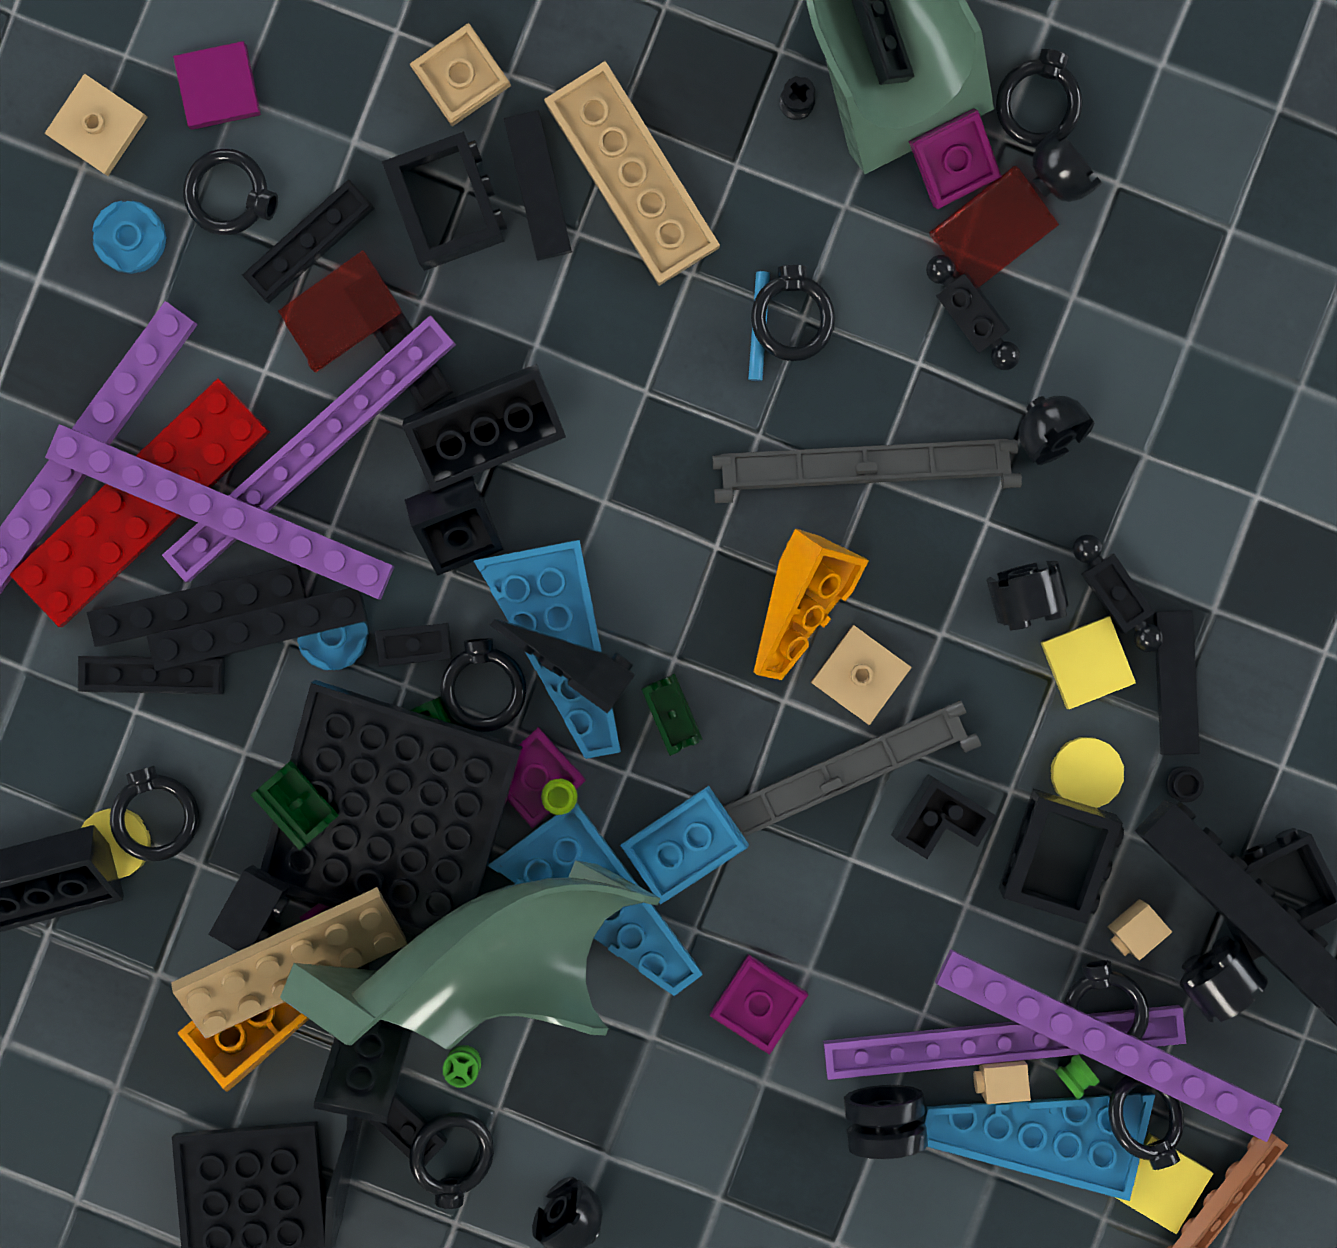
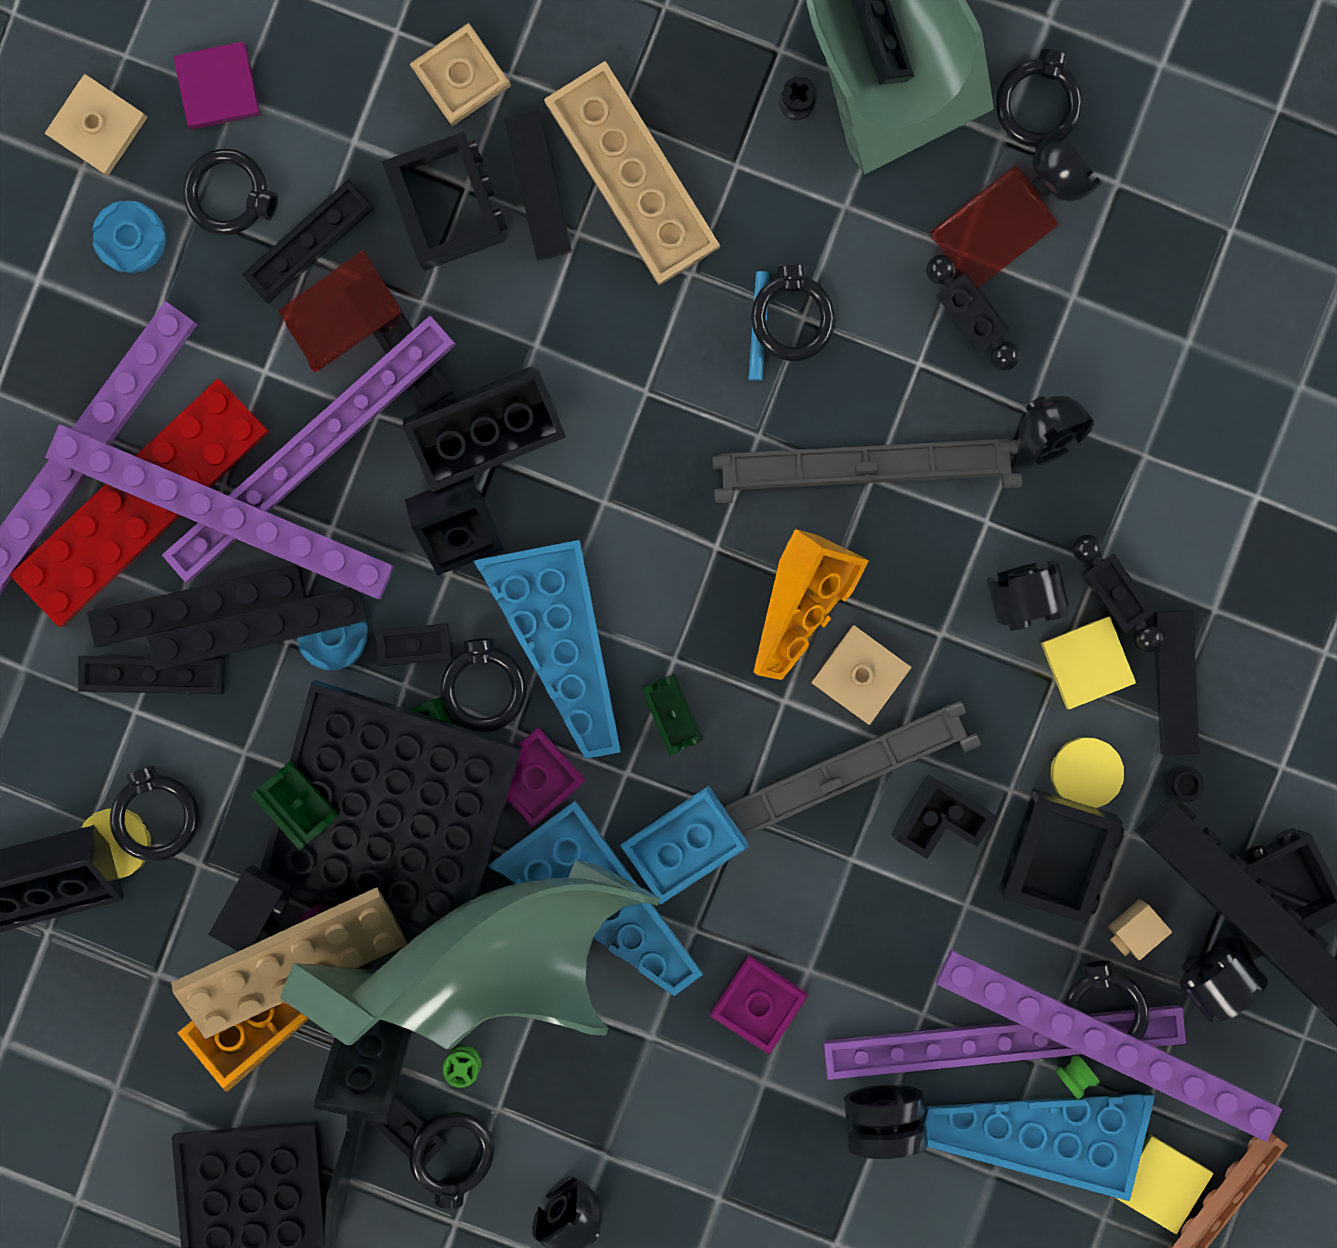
(559, 796): lime plate -> none
(587, 670): black wedge -> none
(955, 158): magenta tile -> none
(1003, 1082): tan brick -> none
(1160, 1152): black piece -> none

